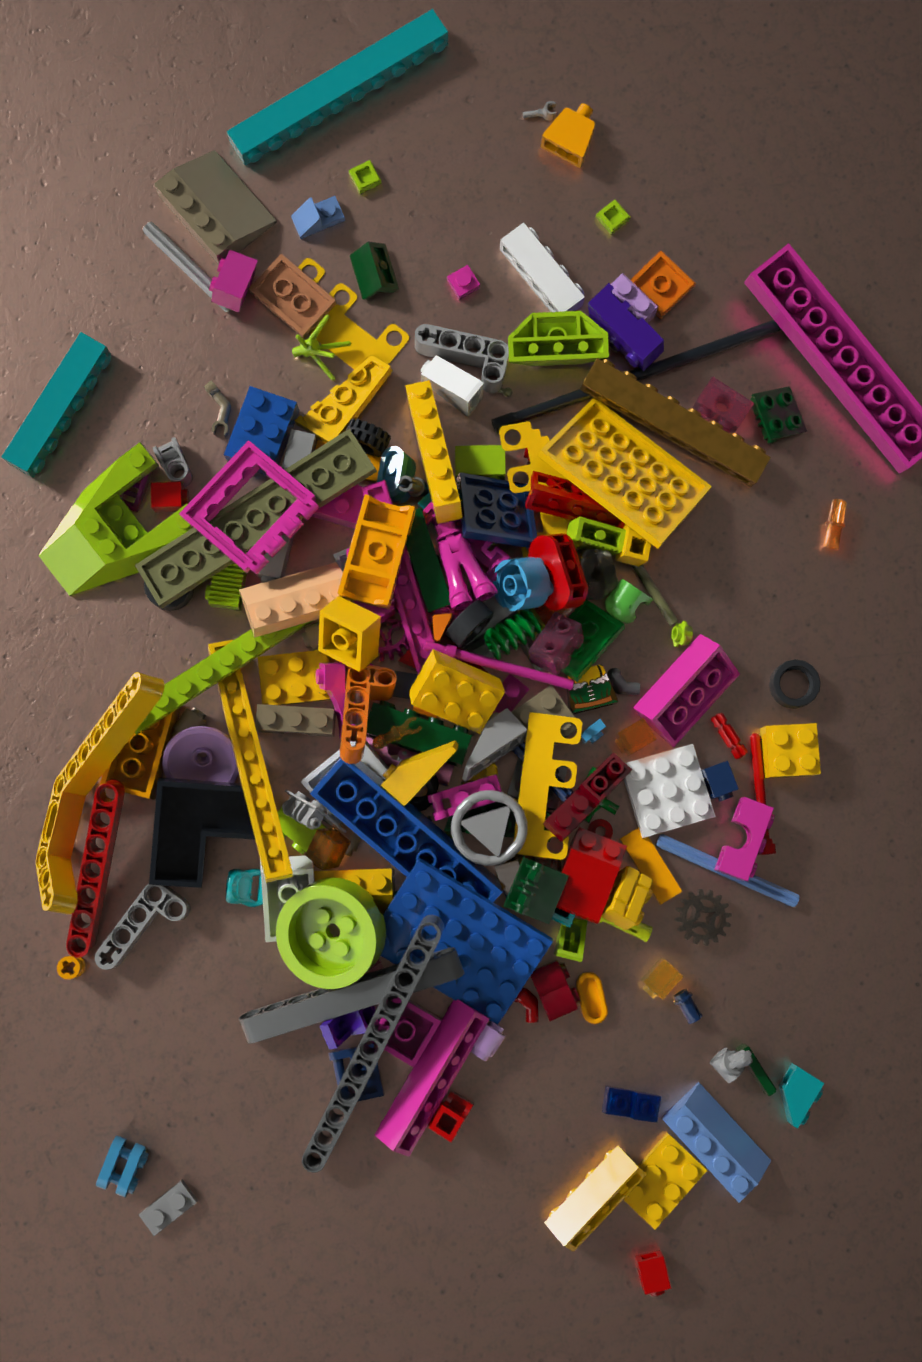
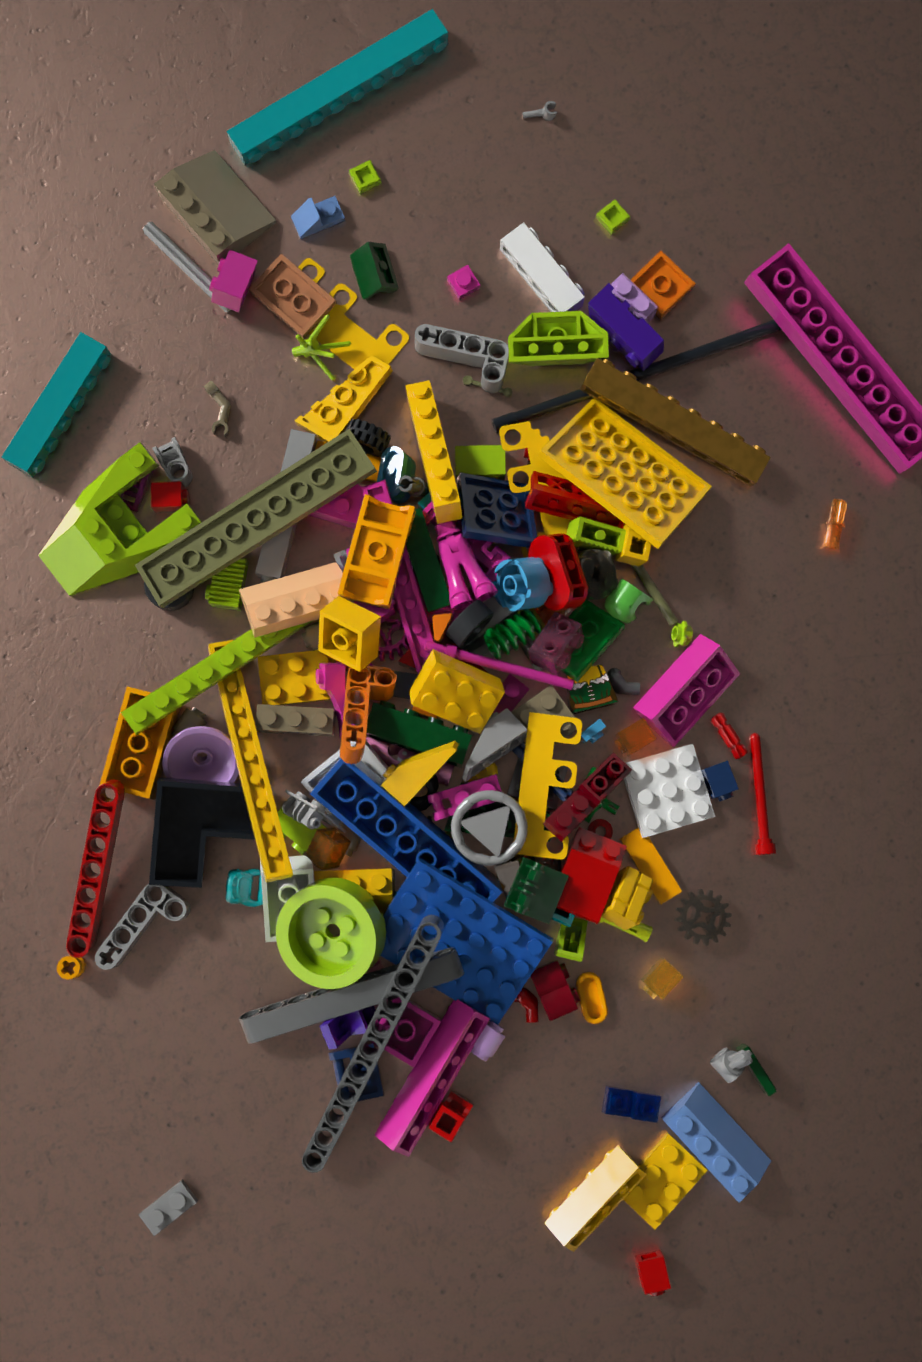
(75, 782): yellow beam -> none
(135, 1159): dark azure brick -> none
(226, 486): dark pink hinge -> none
(265, 423): blue brick -> none
(395, 734): clear orange piece -> none
(453, 384): white slope -> none
(570, 135): light orange torso -> none
(687, 1005): dark blue pin -> none
(709, 862): medium blue axle -> none
(736, 404): clear pink brick -> none
(755, 820): dark pink arch -> none
(777, 414): dark green hinge -> none
(790, 750): yellow brick -> none
(798, 1093): teal slope -> none
(810, 672): black tyre -> none

